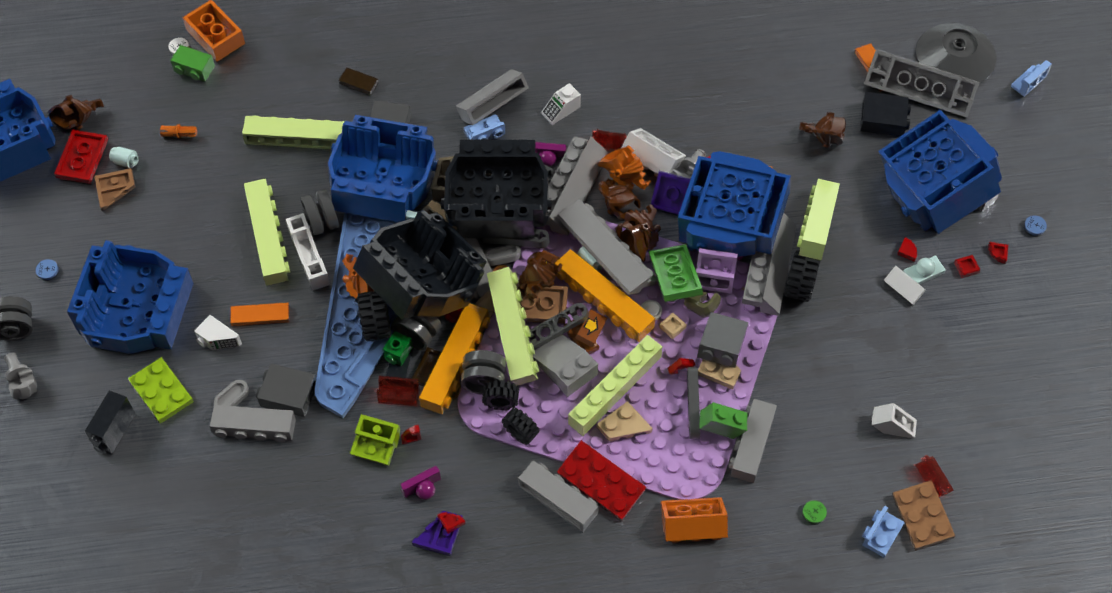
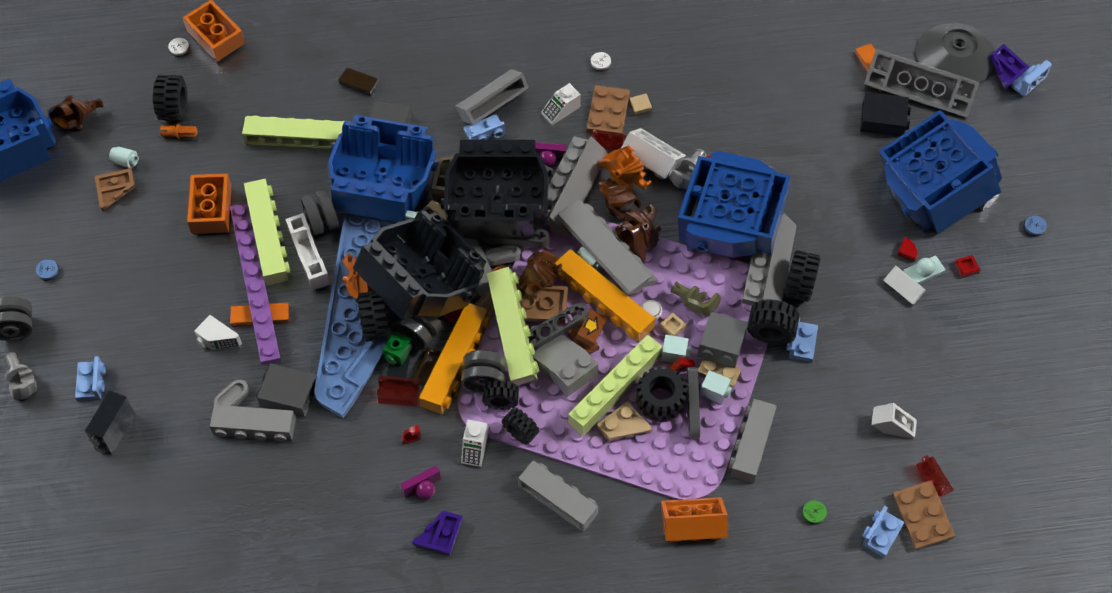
(81, 156): red plate -> none
(89, 380): none -> light blue bracket
(133, 276): blue piece -> none
(160, 390): lime plate -> none
(170, 97): none -> black tyre
(192, 63): bright green brick -> none
(209, 203): none -> orange brick
(255, 285): none -> medium lavender plate
(375, 440): lime brick -> none
(450, 521): red tile -> none
(474, 443): none -> white slope
(600, 61): none -> white piece
(601, 480): red plate -> none
(608, 109): none -> medium nougat plate
(640, 104): none -> tan tile
(666, 380): none -> black tyre
(669, 192): dark purple plate -> none
(675, 273): bright green plate -> none
(675, 348): none -> light aqua brick
(716, 270): lavender brick -> none
(716, 387): none -> light aqua brick
(723, 420): bright green brick -> none
(773, 322): none -> black tyre
(804, 344): none -> light blue bracket
(818, 219): yellowish green brick -> none
(828, 129): reddish brown helmet -> none
(998, 251): red tile -> none
(1008, 65): none -> dark purple wing

